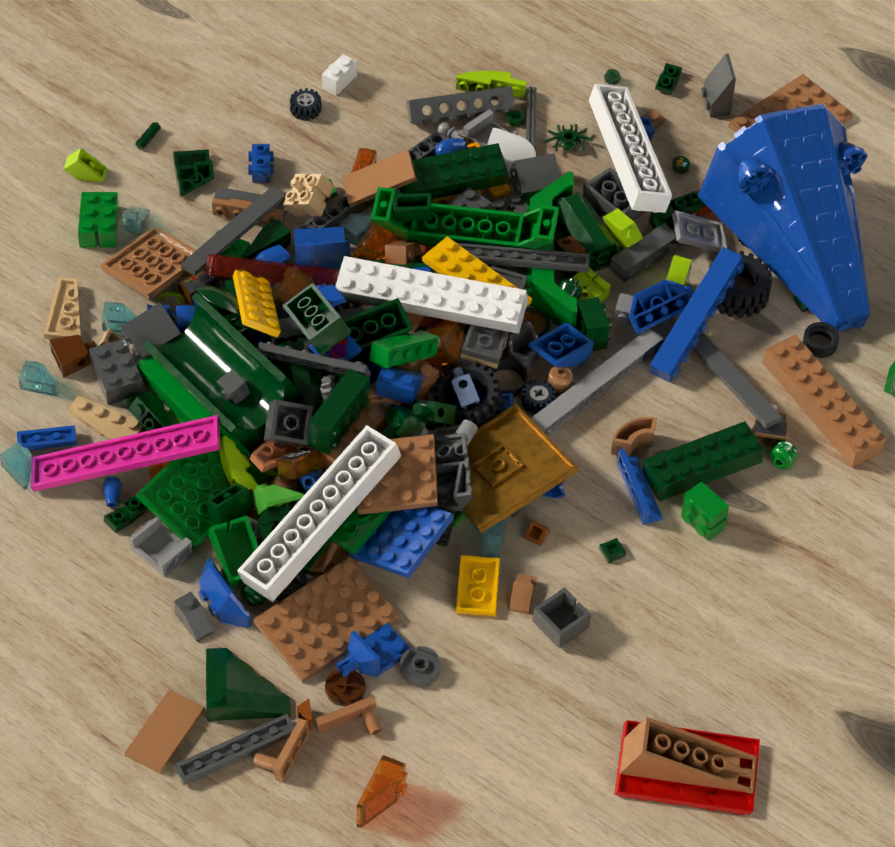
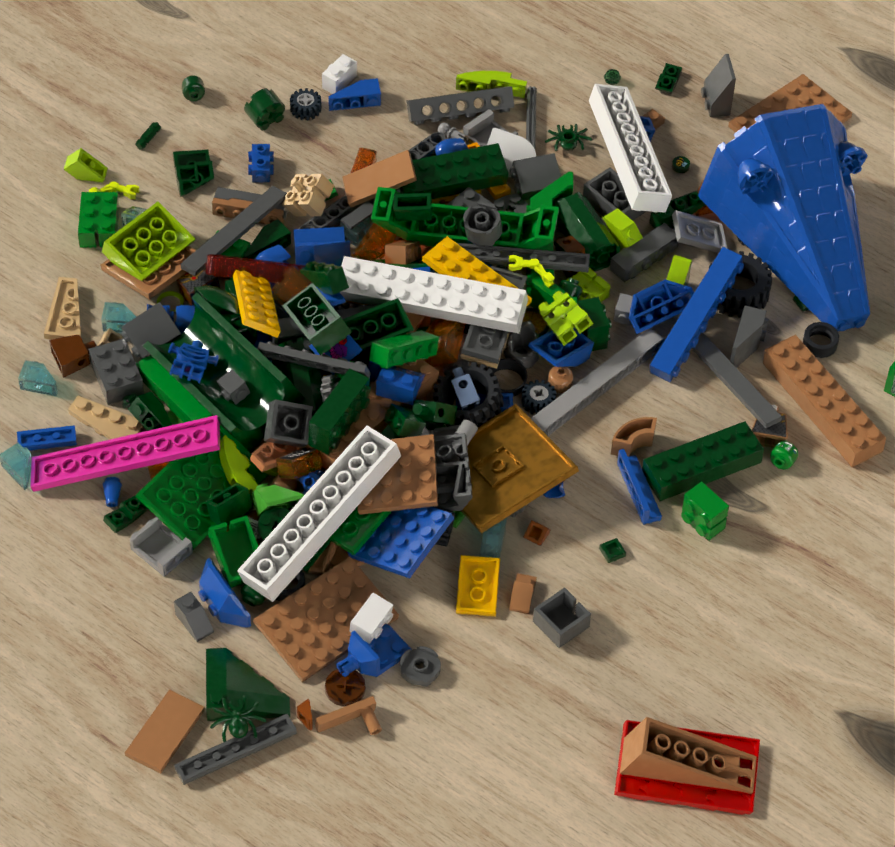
(128, 190): none -> neon yellow piece
(147, 242): none -> lime slope
(191, 360): none -> blue piece
(193, 88): none -> dark green head
(237, 718): none -> dark green animal
(265, 108): none -> dark green brick
(288, 754): medium nougat piece -> none
(326, 277): none -> dark green slope
(358, 95): none -> blue slope
(358, 215): none -> dark grey piece
(372, 617): none -> white brick
(382, 790): clear orange slope -> none
(482, 224): none -> dark grey brick
(515, 118): dark green tile -> none
(534, 264): none -> neon yellow piece
(564, 316): none -> lime hips
(749, 334): none -> dark grey slope

